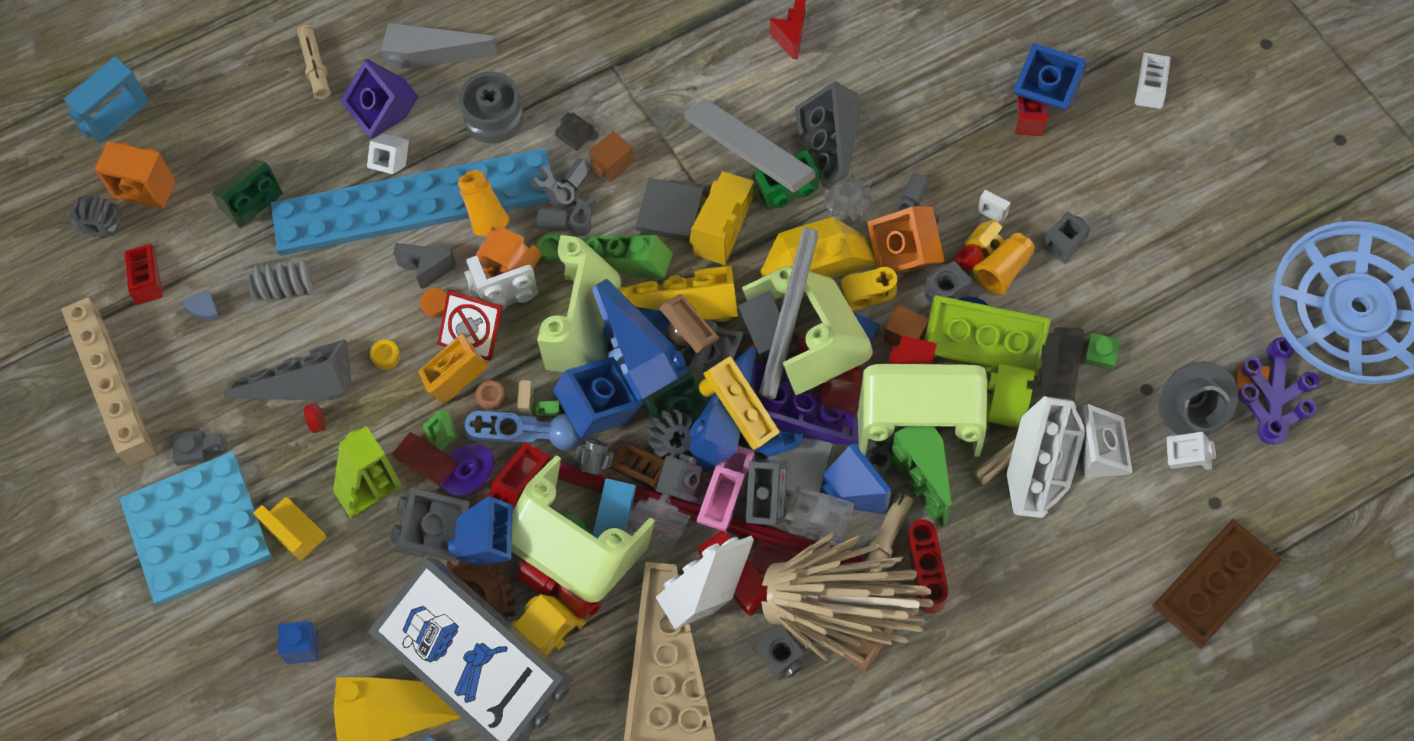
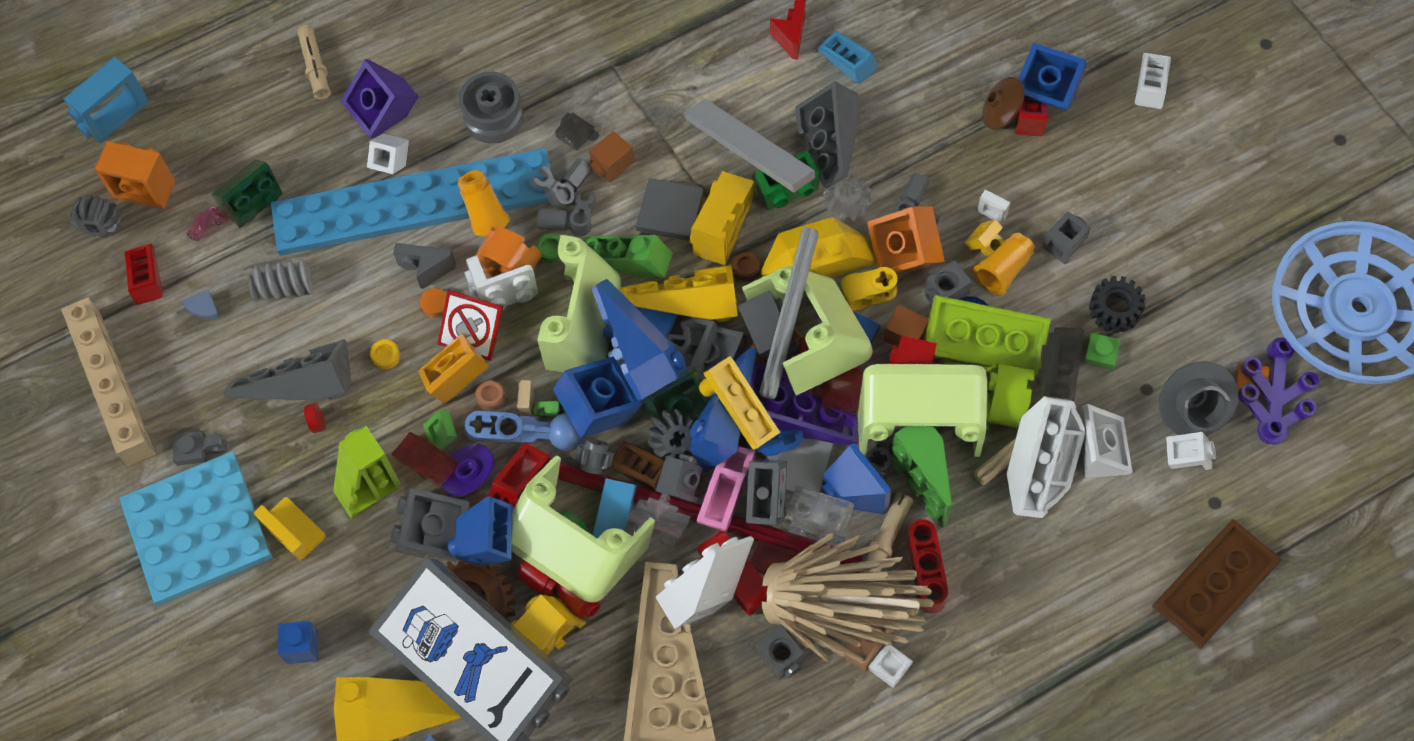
(202, 220): none -> clear pink arm
(422, 46): light grey slope -> none
(687, 325): medium nougat tile -> none
(746, 266): none -> reddish brown tile
(857, 70): none -> dark azure slope
(890, 665): none -> white tile
(969, 256): red tile -> none
(1003, 103): none -> reddish brown dish
(1117, 289): none -> black tyre

